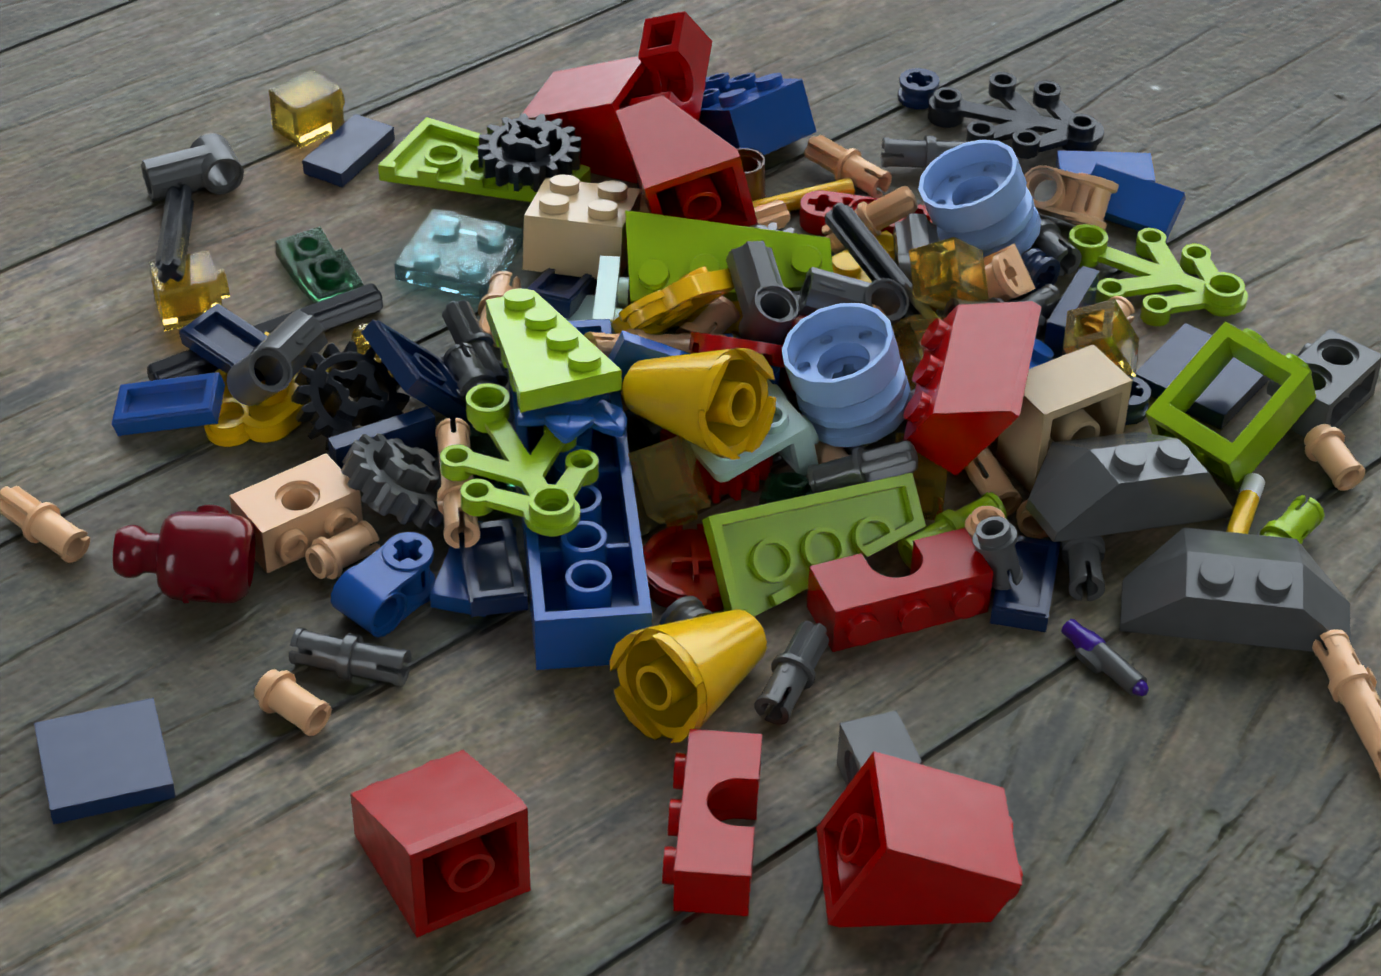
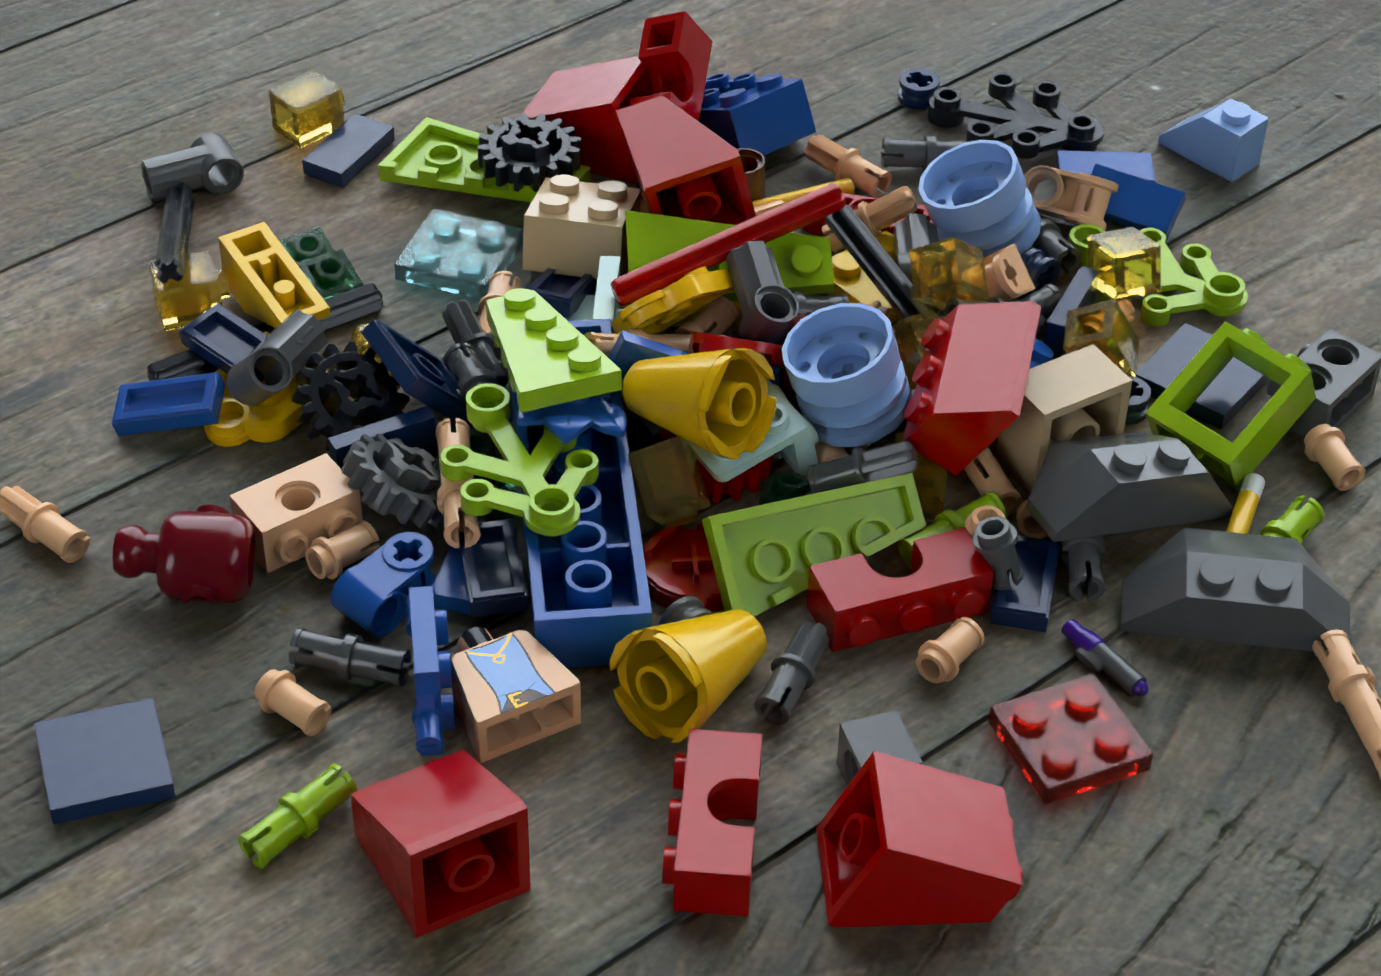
(266, 277): none -> yellow slope
(297, 815): none -> lime pin
(431, 671): none -> blue plate
(511, 691): none -> light nougat torso
(717, 247): none -> red axle
(829, 288): dark grey piece -> none
(940, 658): none -> light nougat pin
(1070, 738): none -> clear red plate
(1126, 263): none -> clear yellow brick
(1220, 139): none -> light blue slope

